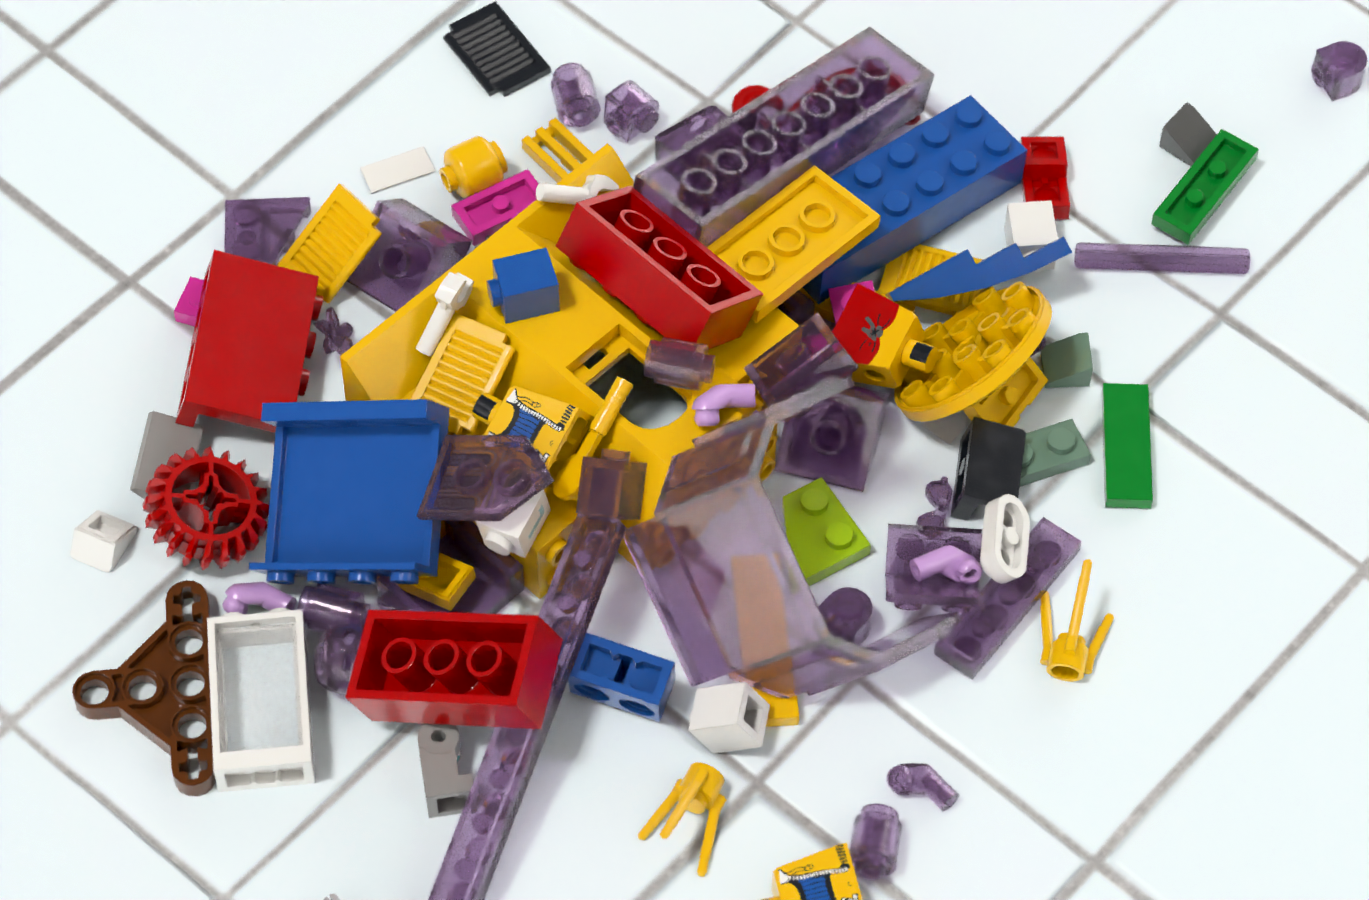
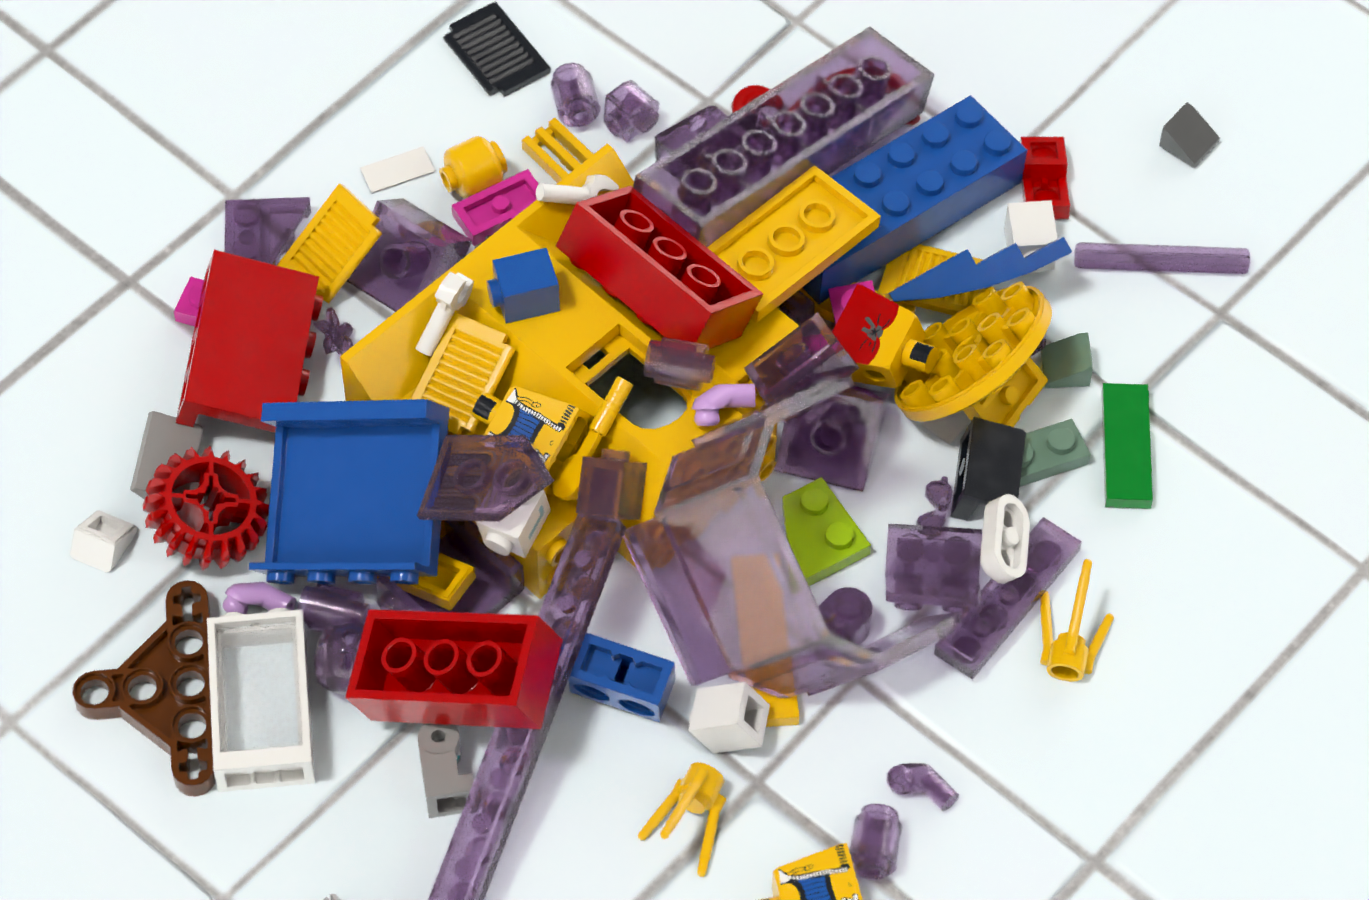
(948, 562): lavender arm -> none
(1204, 186): green plate -> none
(1339, 68): clear purple plate -> none

